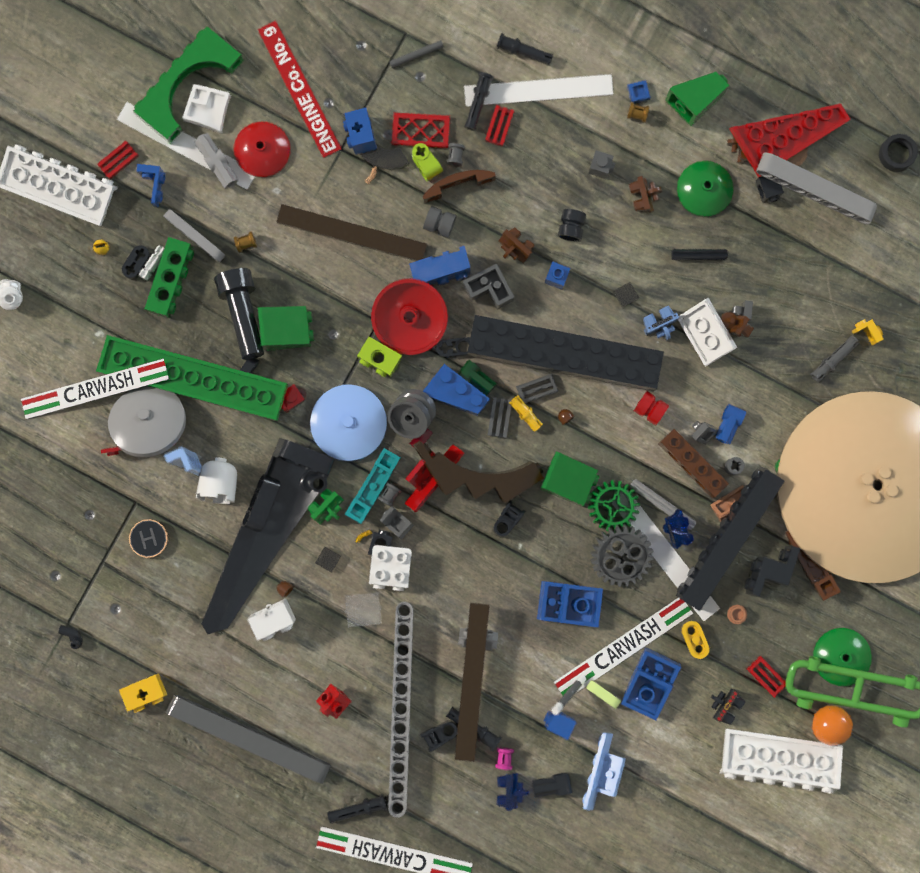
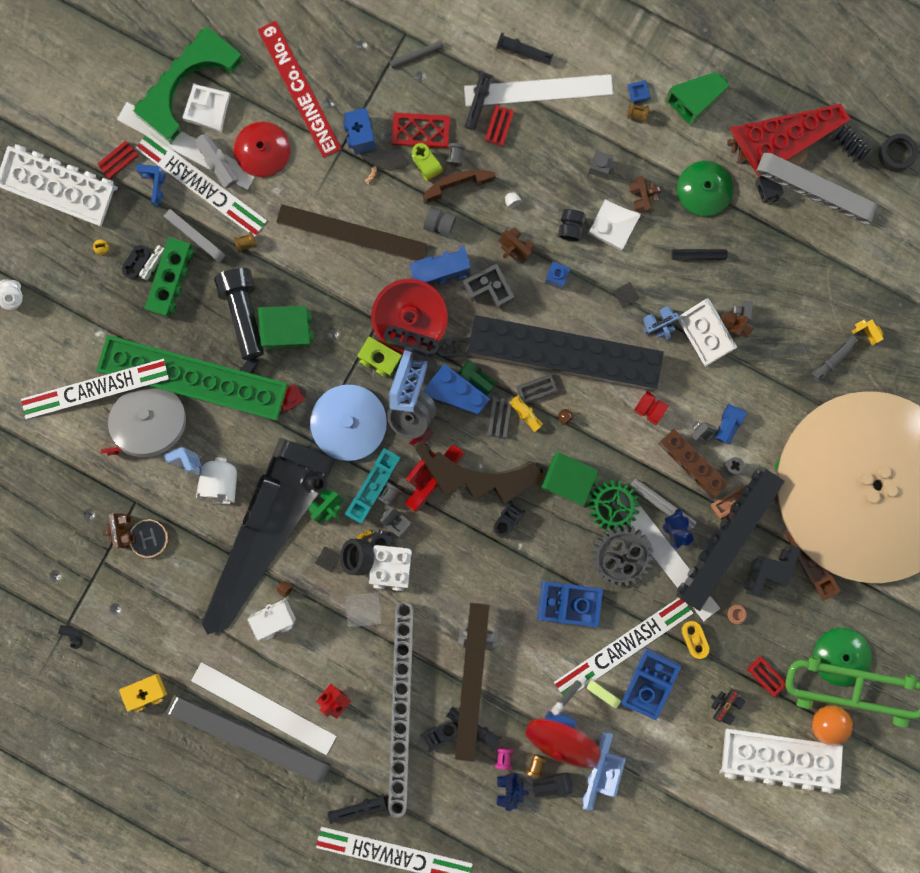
(117, 531): none -> reddish brown hips
(200, 184): none -> white sticker
(263, 708): none -> white sticker
(366, 557): none -> black tyre
(402, 382): none -> light blue fence
(418, 337): none -> black beam
(512, 200): none -> white hinge
(536, 766): none -> pearl gold bush
(563, 743): none -> red dish
(613, 224): none -> white plate
(851, 143): none -> black piece

